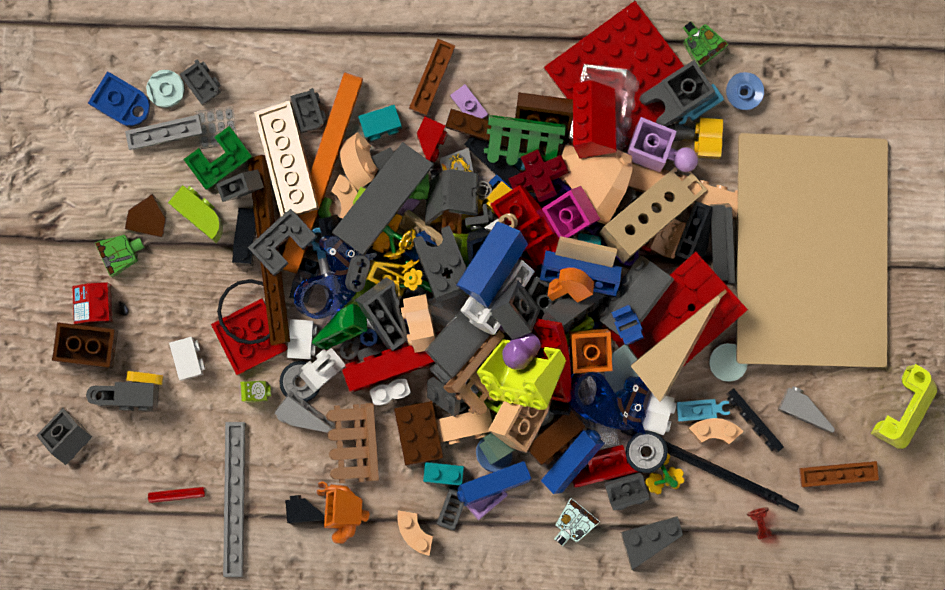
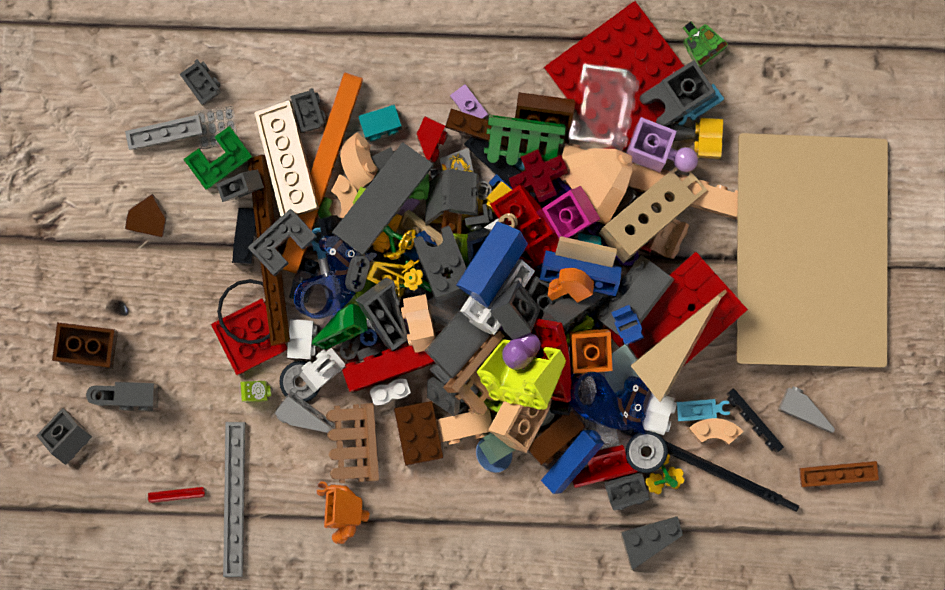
(92, 303): red slope -> none
(118, 253): bright green torso -> none
(119, 100): blue tile -> none
(144, 377): yellow beam -> none
(165, 88): light aqua tile -> none
(187, 358): white brick -> none
(198, 212): lime brick -> none
(302, 510): black slope -> none
(413, 533): light nougat brick -> none
(432, 77): dark orange plate -> none
(443, 473): teal brick -> none
(447, 524): dark grey slope -> none
(482, 507): lavender plate -> none
(493, 483): blue brick -> none
(574, 523): torso -> none
(594, 119): red slope -> none
(696, 232): black slope -> none
(722, 241): dark grey fence -> none
(724, 363): light aqua tile -> none
(748, 82): medium blue dish -> none
(759, 515): clear red piece -> none
(899, 435): neon yellow windscreen -> none

